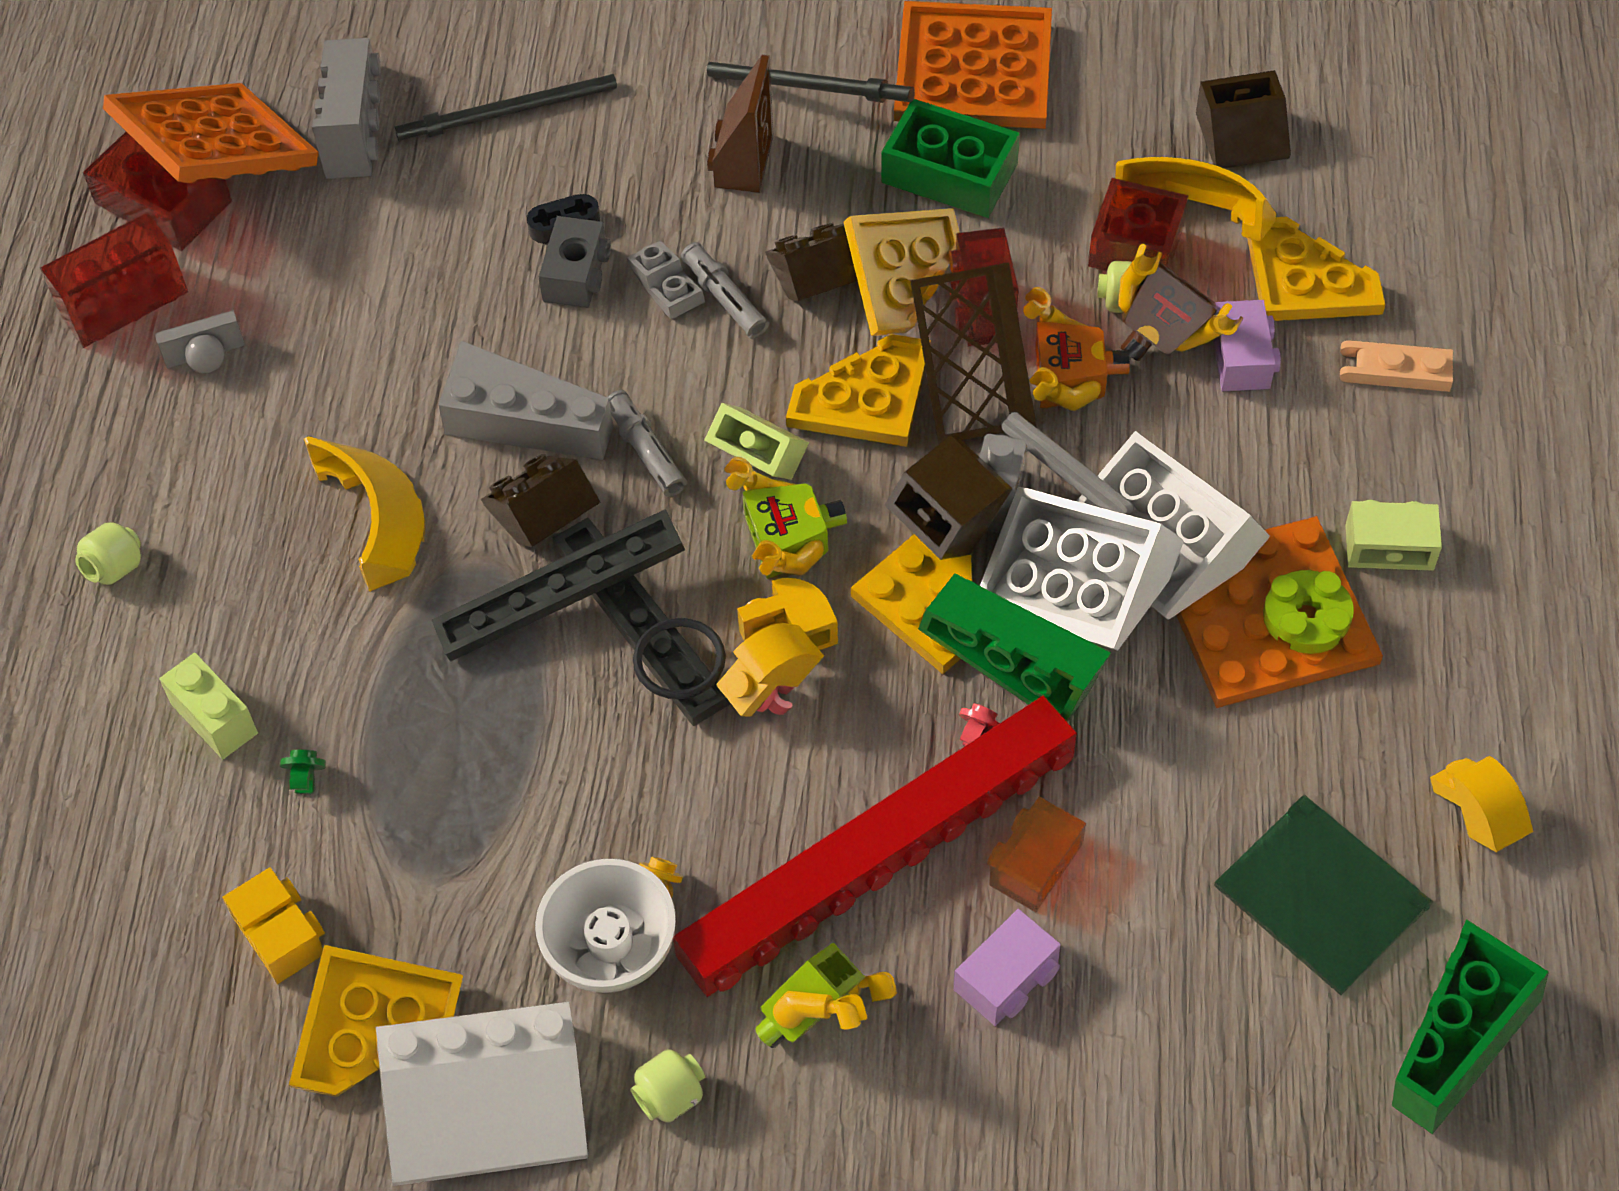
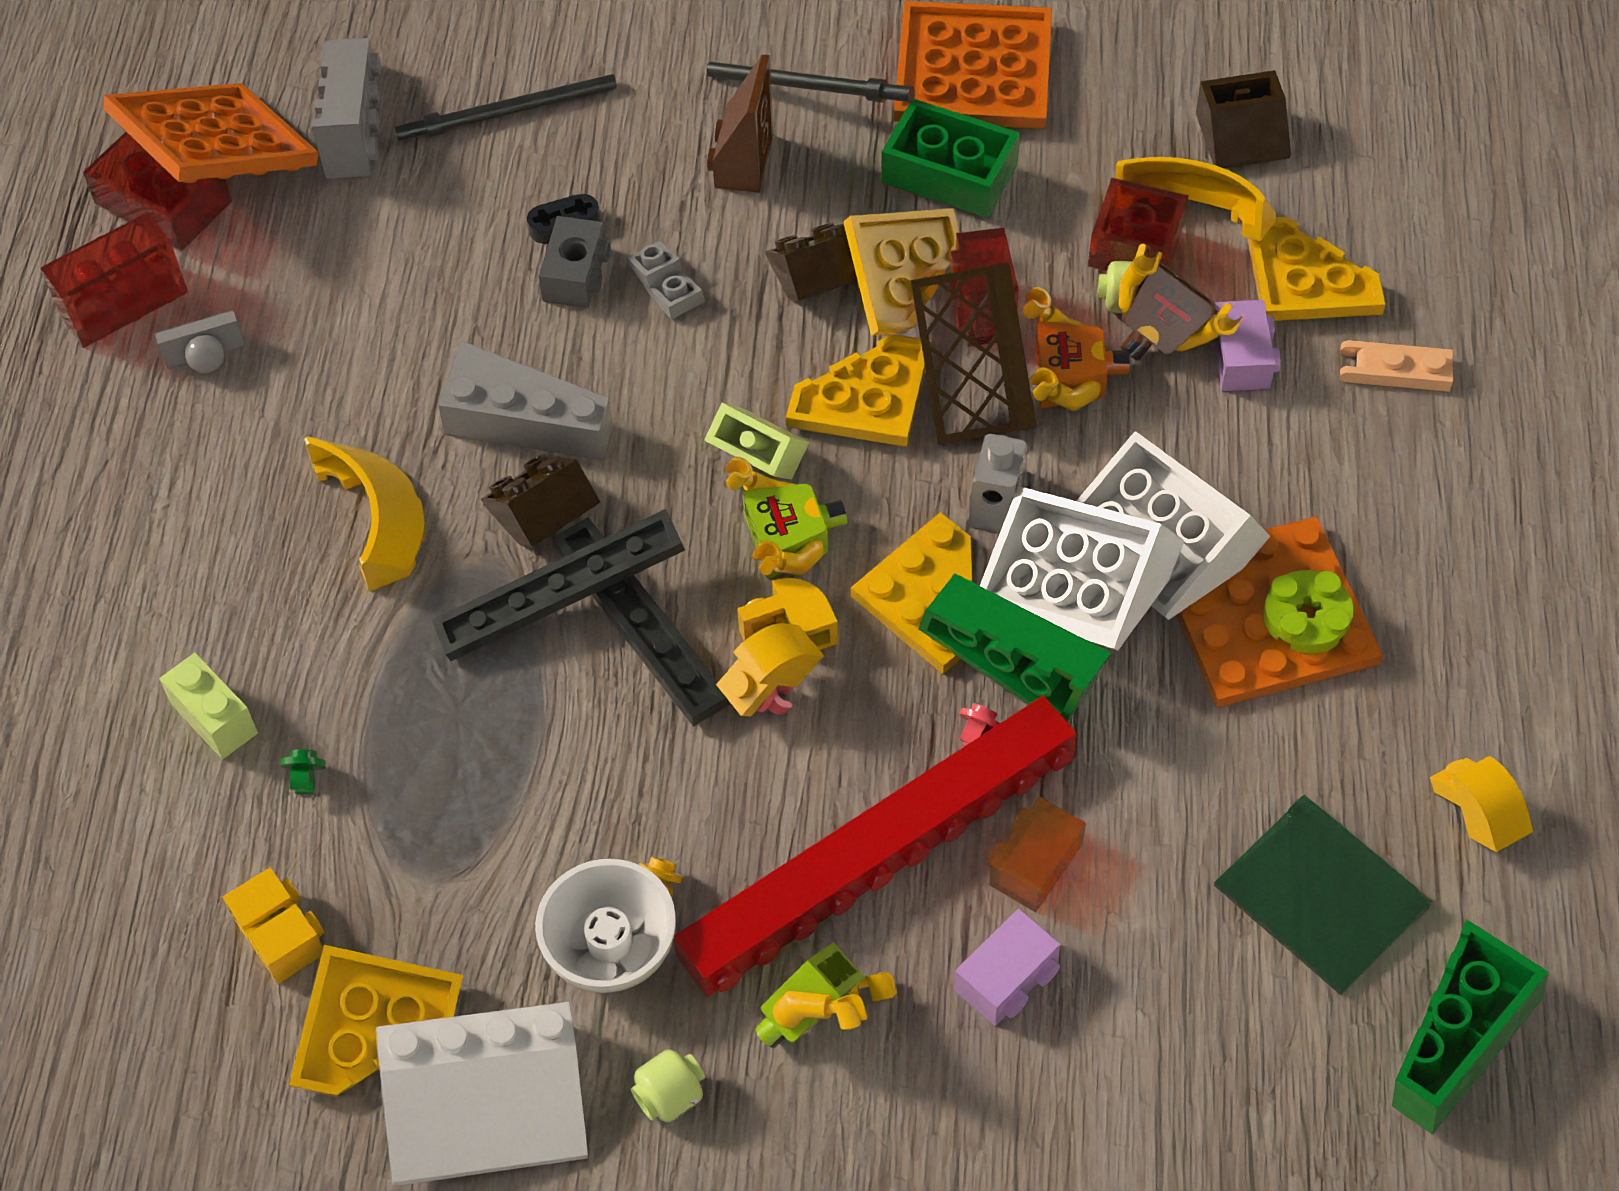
(108, 553): yellowish green head -> none
(637, 431): light grey pin -> none
(687, 693): black tyre -> none
(699, 261): light grey pin -> none
(949, 498): dark brown slope -> none
(1066, 465): light grey axle -> none
(1393, 535): yellowish green brick -> none

